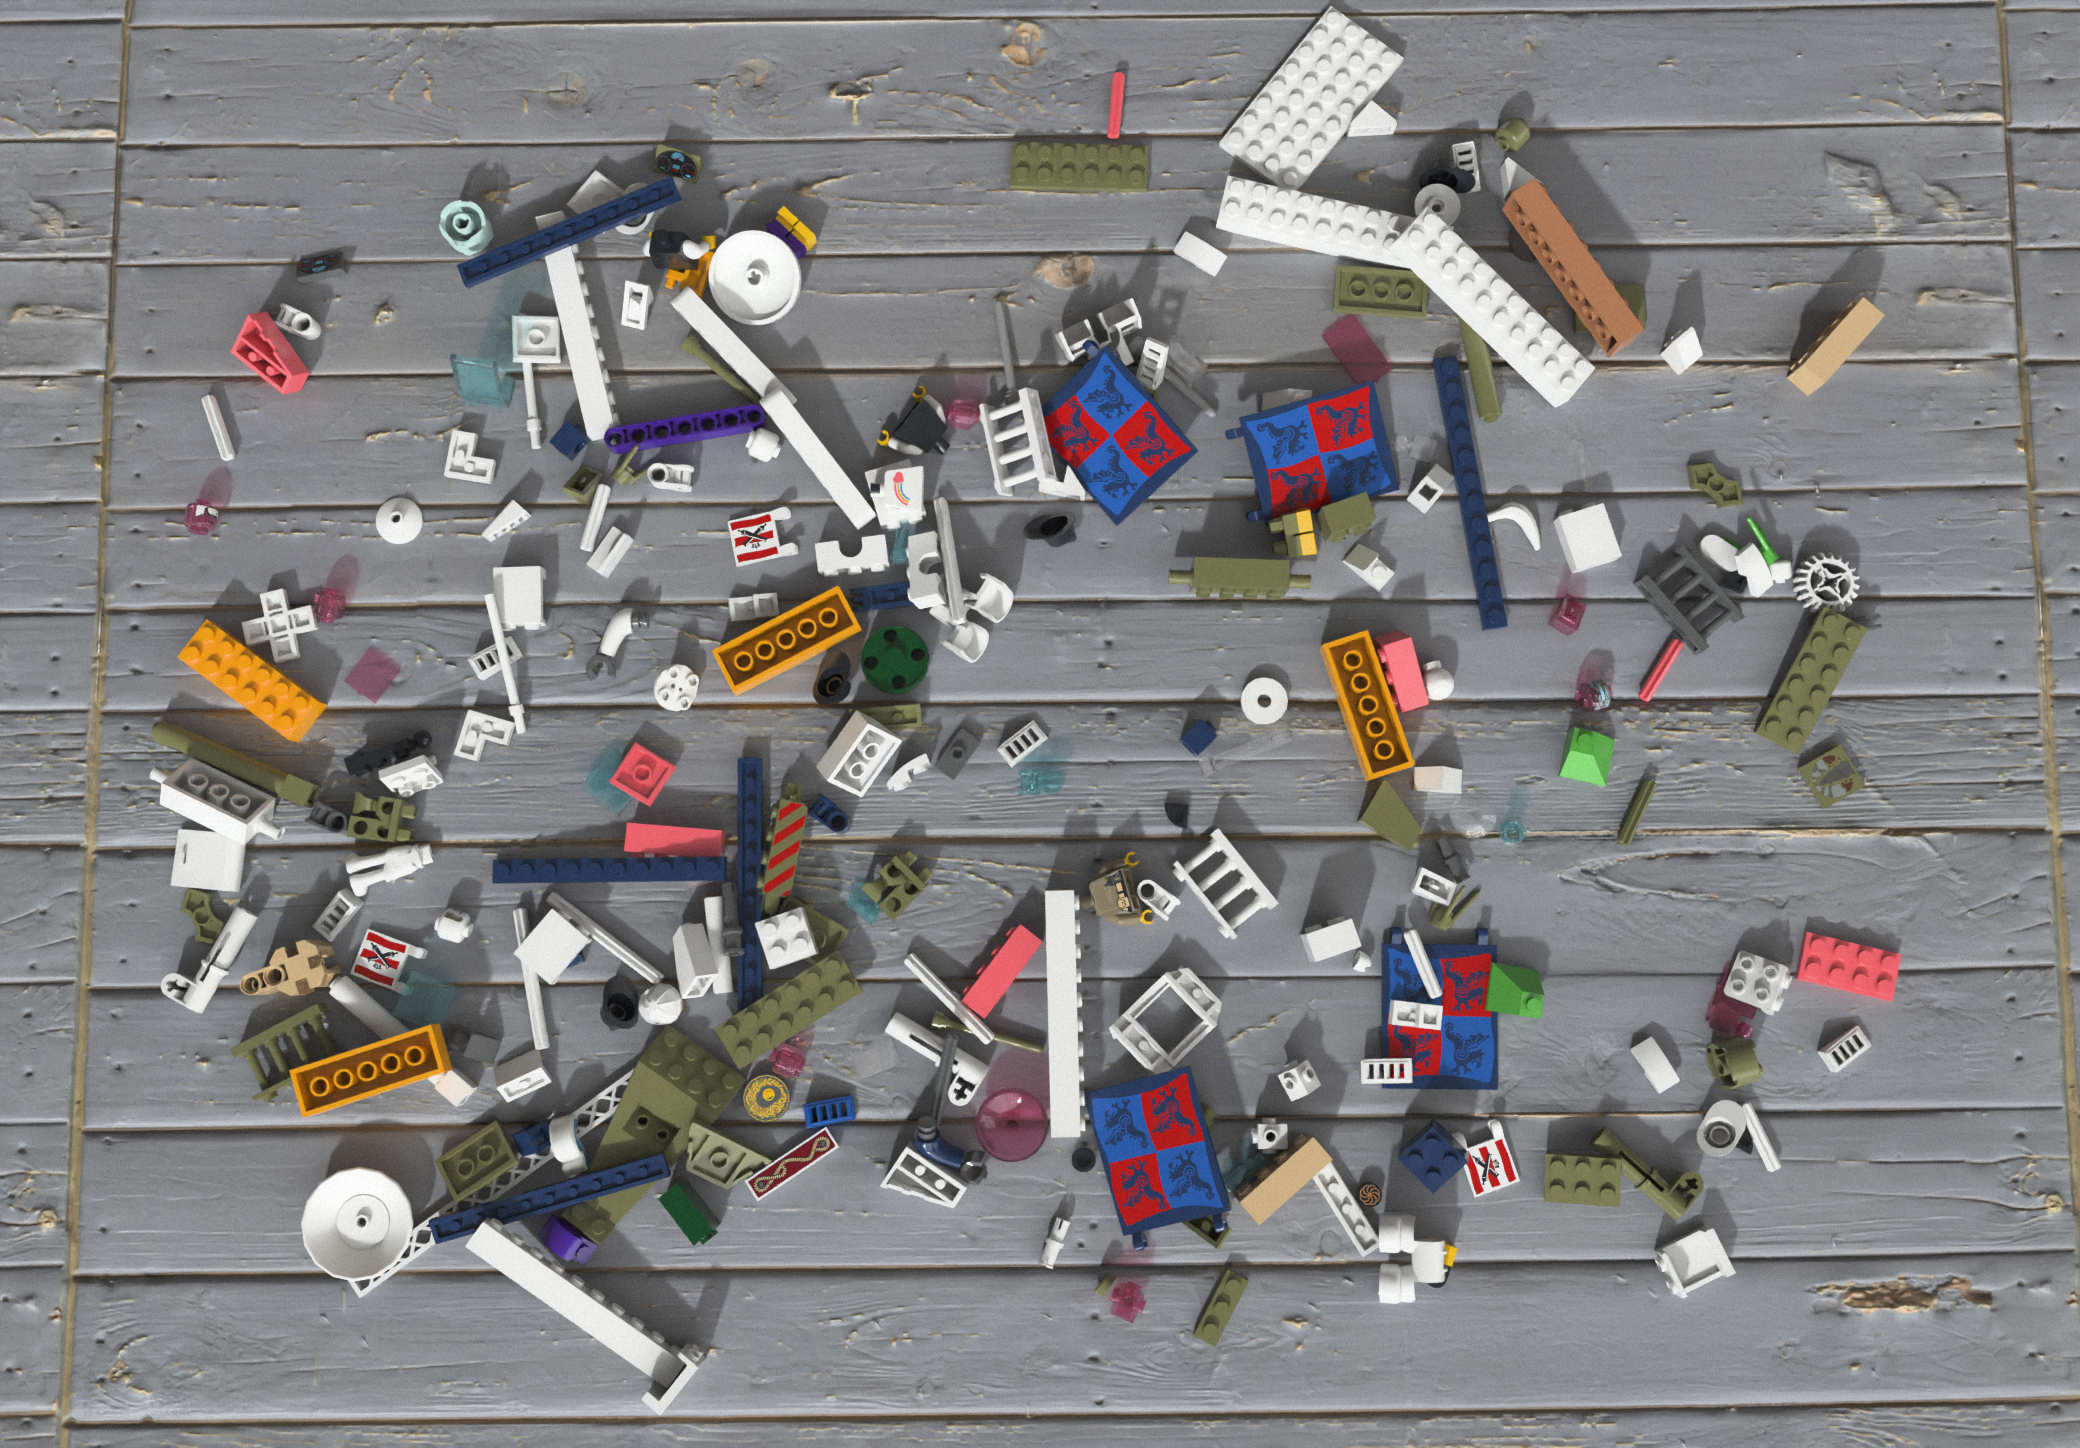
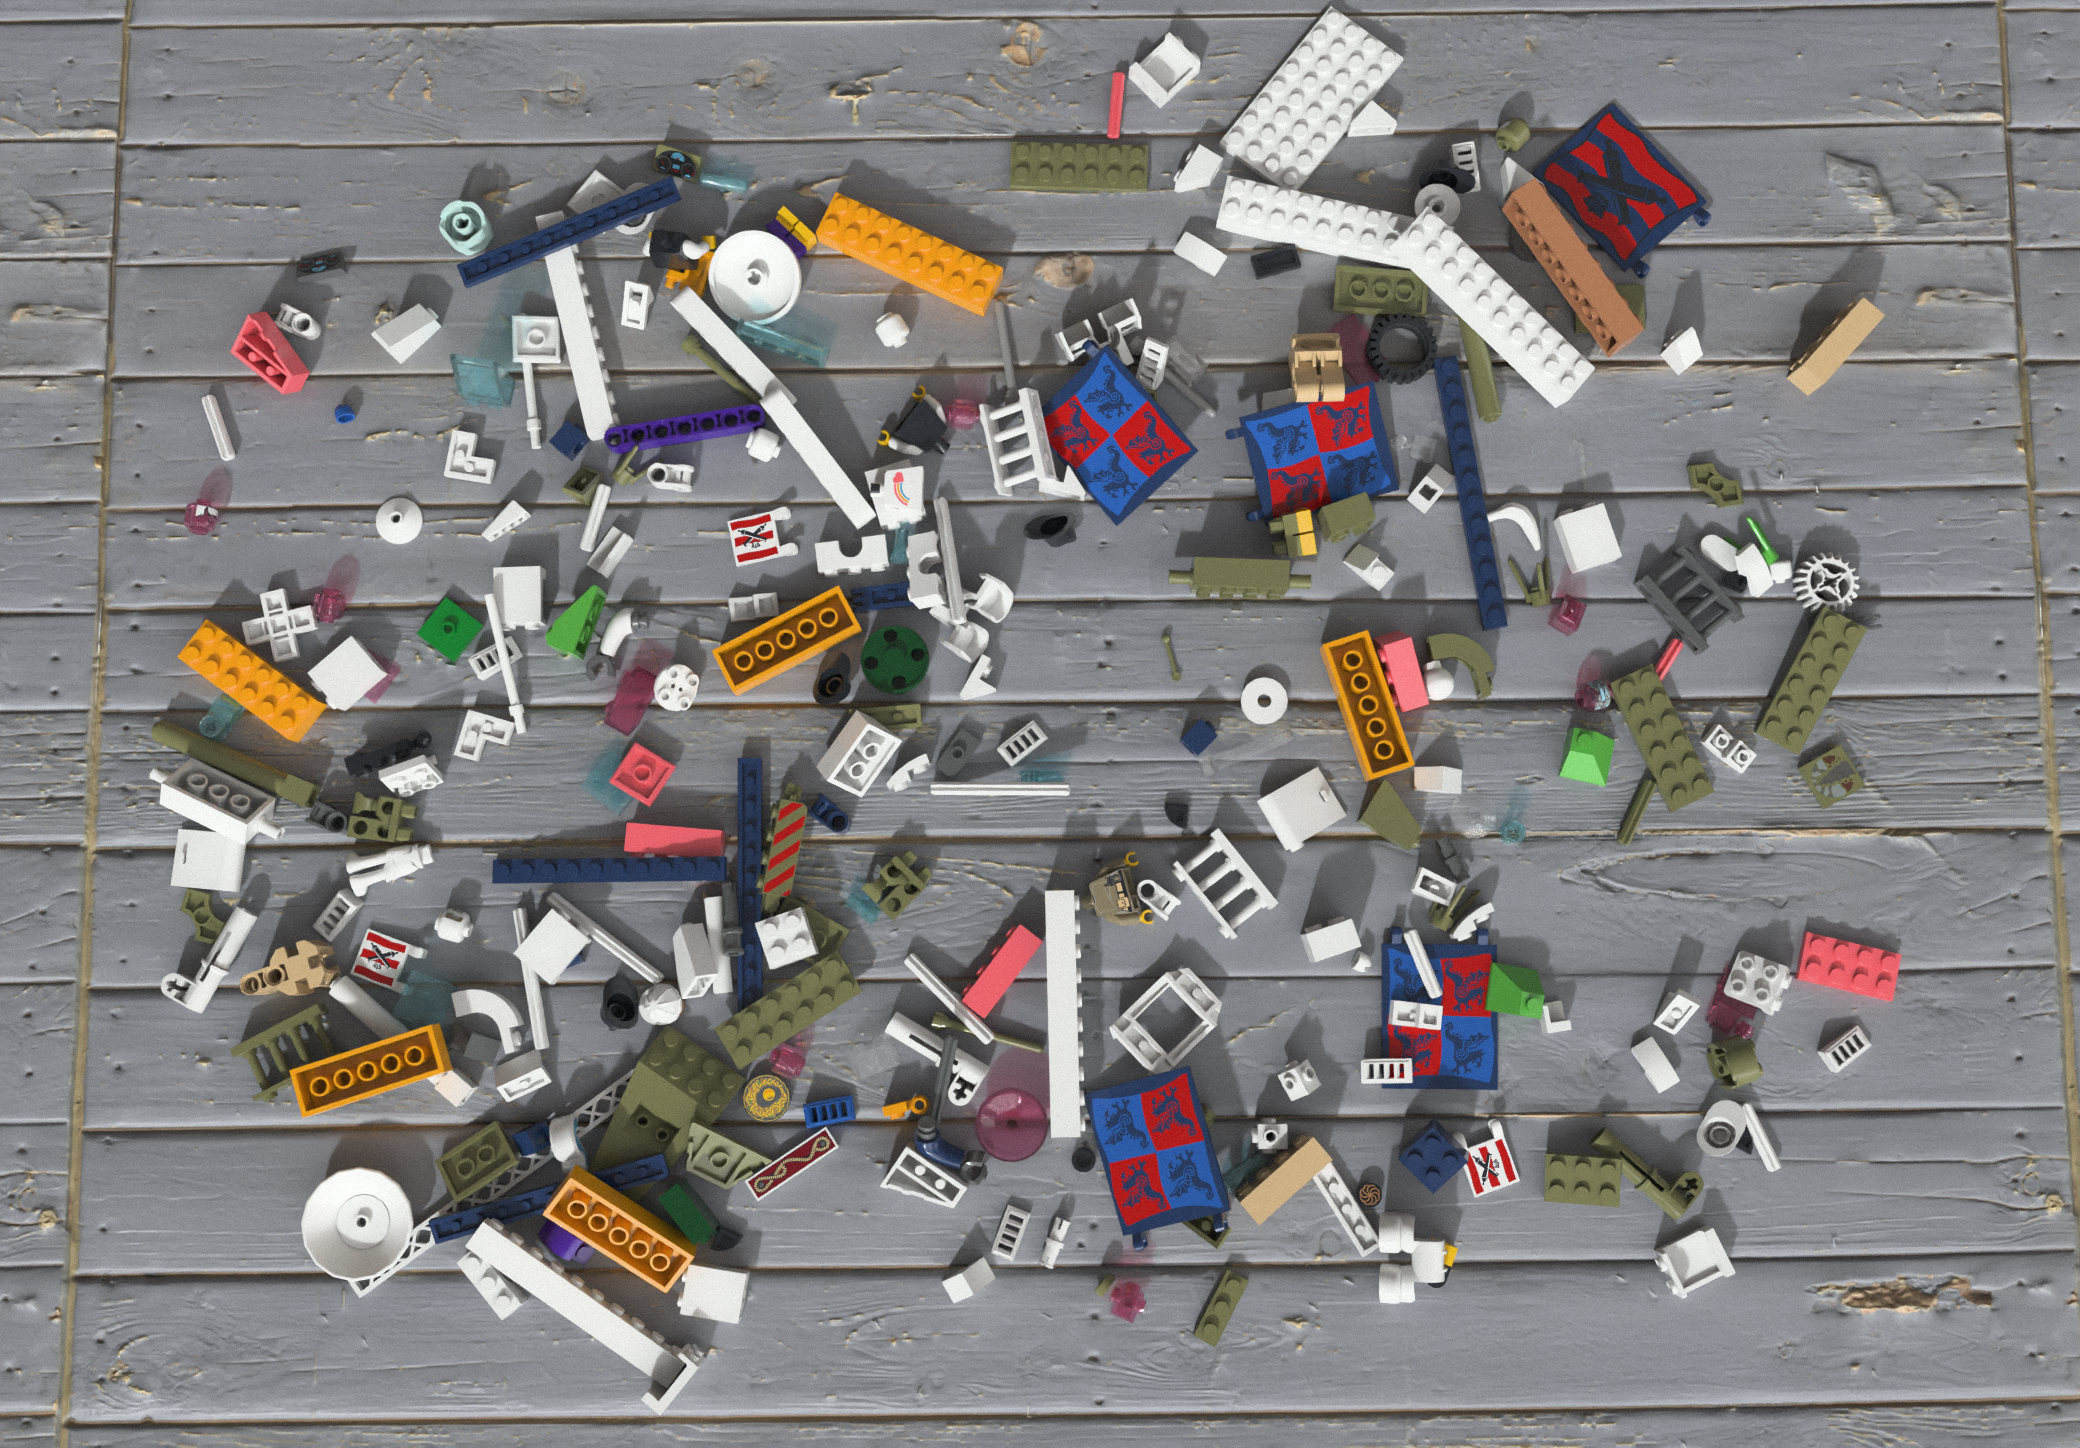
(223, 715): none -> clear light blue piece
(344, 414): none -> blue hinge
(346, 674): none -> white brick
(407, 332): none -> white slope
(450, 629): none -> green plate
(497, 1007): none -> white arch
(500, 1293): none -> white arch
(576, 626): none -> bright green slope
(620, 1228): none -> light orange brick
(631, 701): none -> clear pink brick
(713, 1292): none -> white brick
(723, 182): none -> clear light blue pin
(726, 1239): none -> black tile
(782, 343): none -> clear light blue brick
(892, 330): none -> white head
(897, 1109): none -> light orange plate
(909, 254): none -> light orange brick
(969, 1280): none -> white slope
(975, 686): none -> white slope
(1000, 788): none -> white axle
(1018, 1235): none -> white slope
(1165, 70): none -> white panel
(1176, 676): none -> olive hinge
(1200, 170): none -> white slope
(1275, 262): none -> black tile
(1301, 809): none -> white door
(1316, 367): none -> tan connector
(1410, 324): none -> black tyre
(1465, 926): none -> white slope
(1468, 653): none -> olive arch
(1540, 595): none -> olive plant
(1553, 1018): none -> white panel
(1620, 189): none -> flag
(1661, 738): none -> olive plate
(1676, 1010): none -> white slope
(1728, 749): none -> white slope

